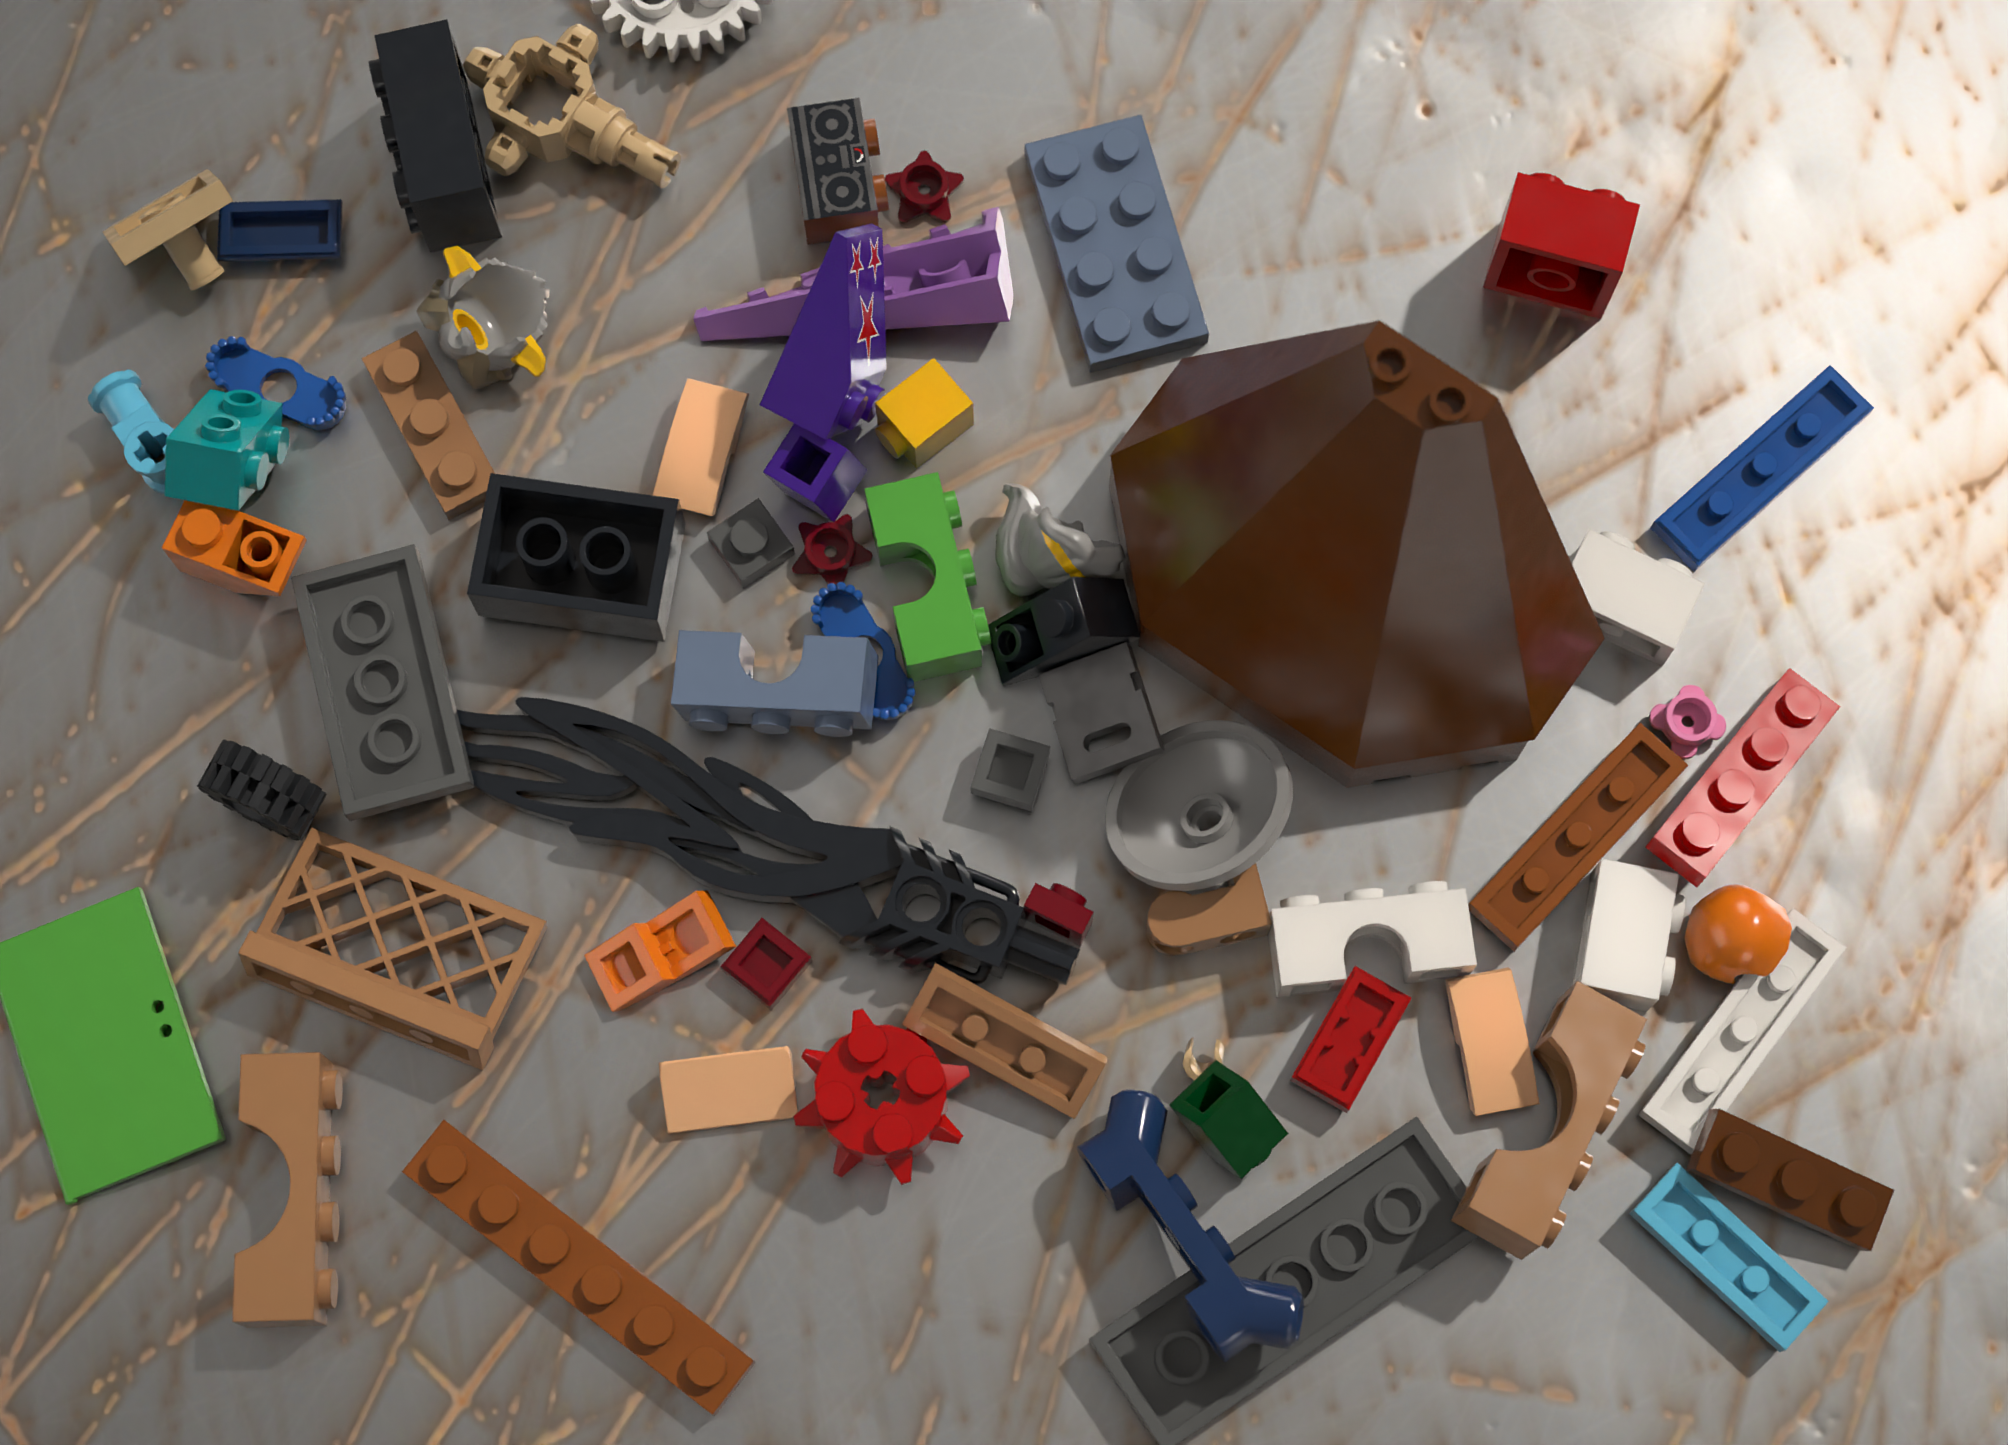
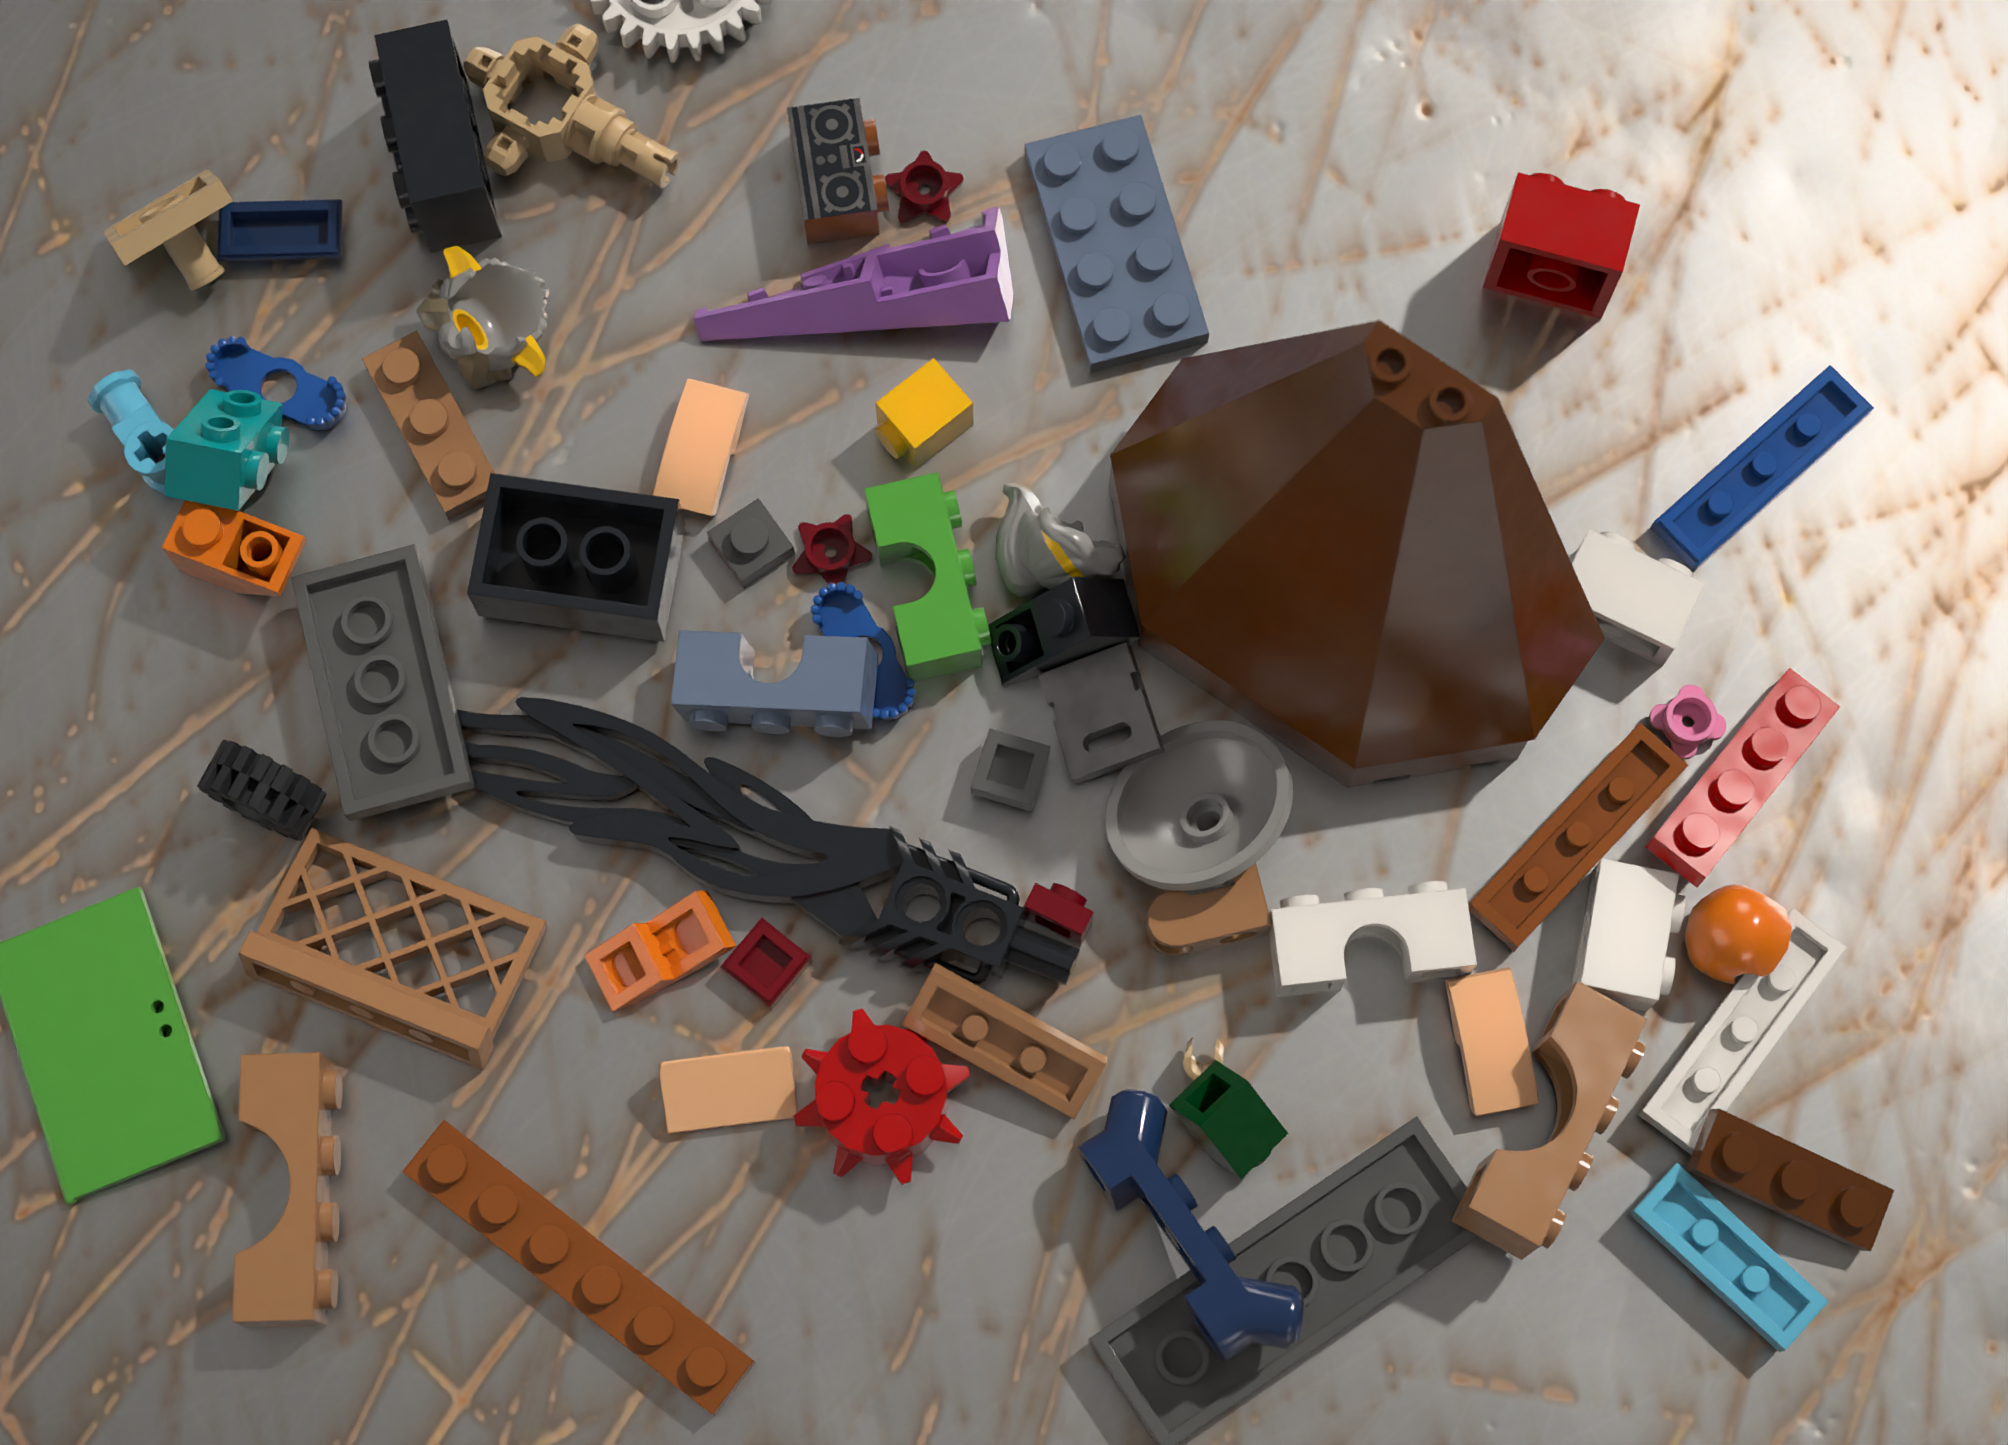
(815, 471): dark purple brick -> none
(838, 341): dark purple slope -> none
(1350, 1039): red plate -> none

